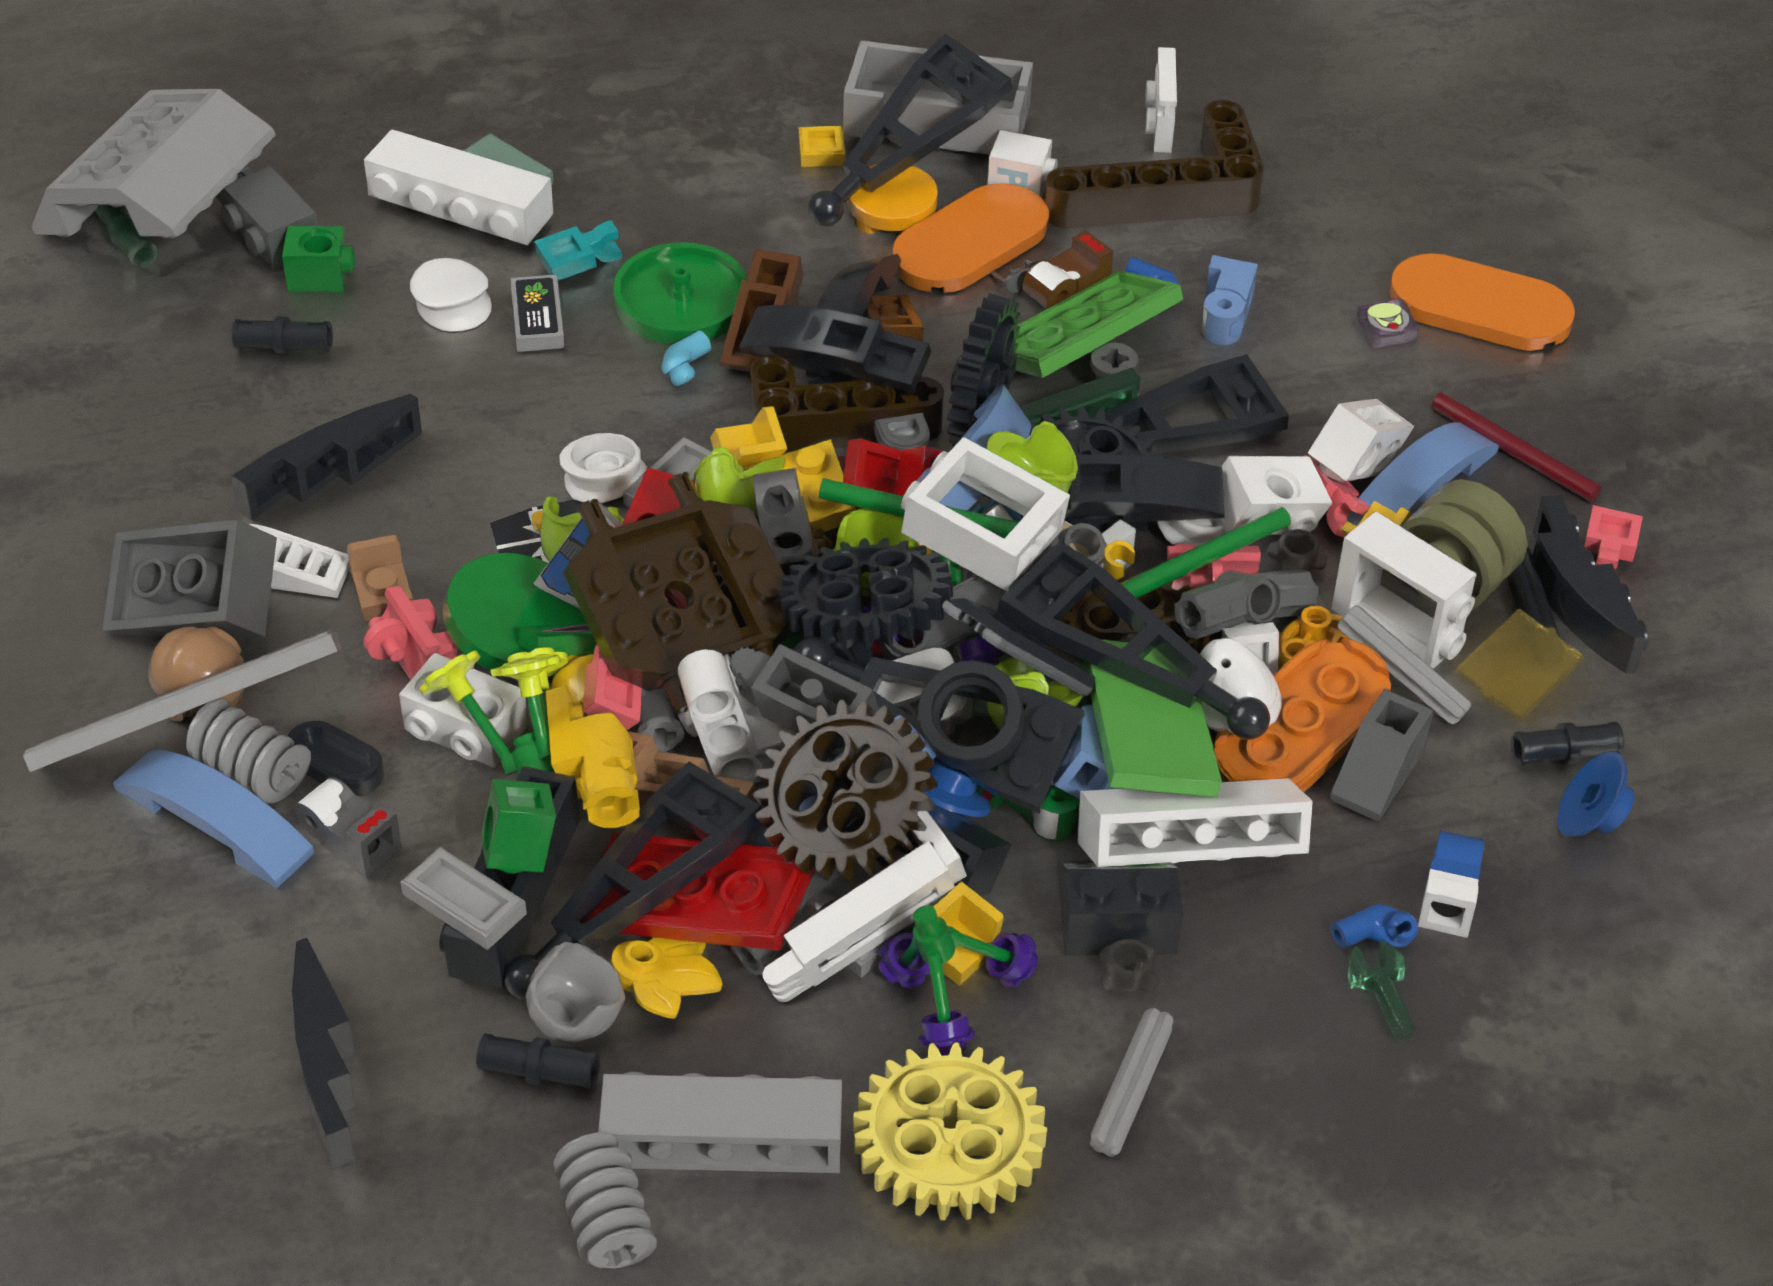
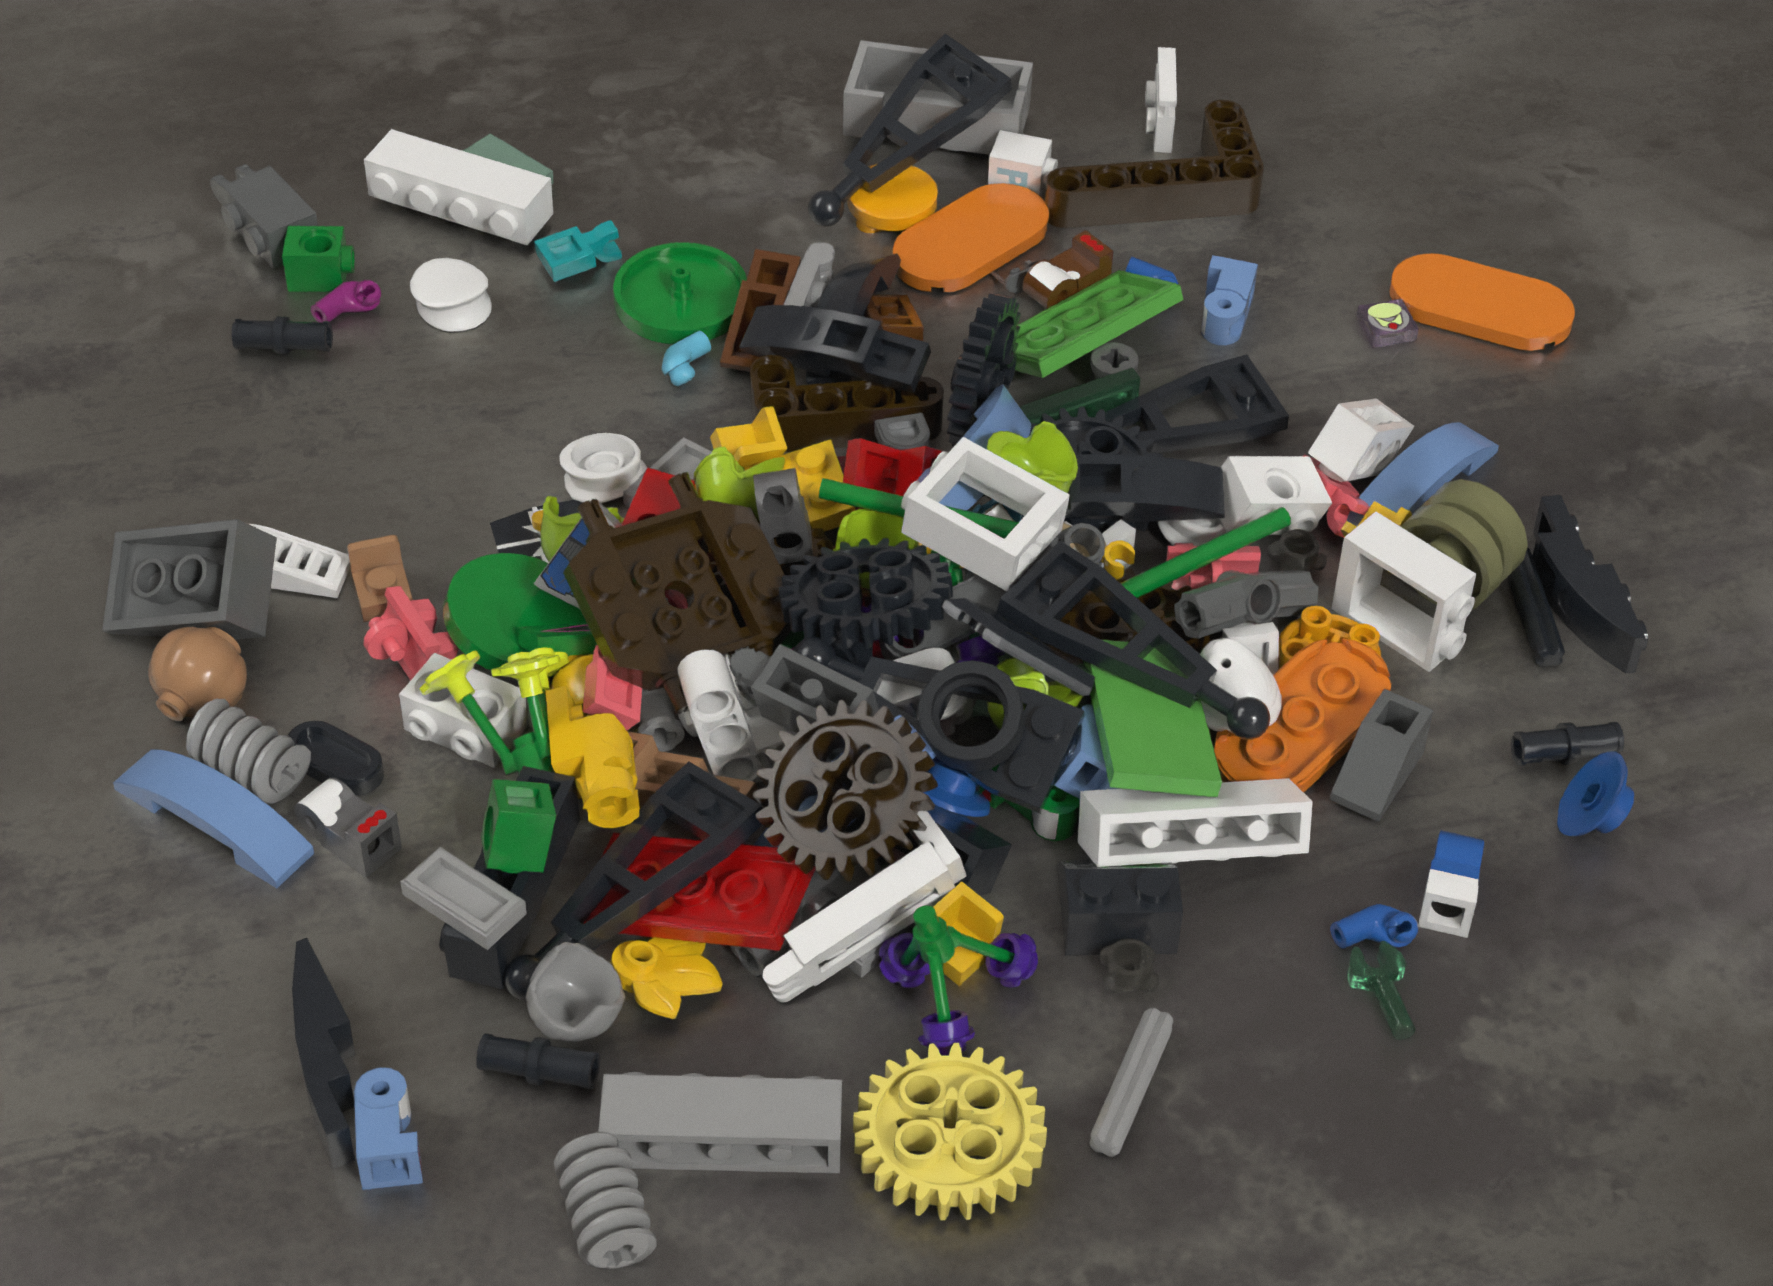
(125, 235): clear green pin -> none
(159, 162): light grey slope -> none
(182, 699): light grey tile -> none
(338, 448): black slope -> none
(347, 298): none -> magenta arm
(381, 1115): none -> medium blue leg
(537, 313): tile -> none
(812, 276): none -> light grey hinge
(821, 146): yellow tile -> none
(1406, 665): light grey axle -> none
(1517, 447): dark red bar -> none
(1520, 664): clear yellow piece -> none
(1612, 535): coral plate -> none

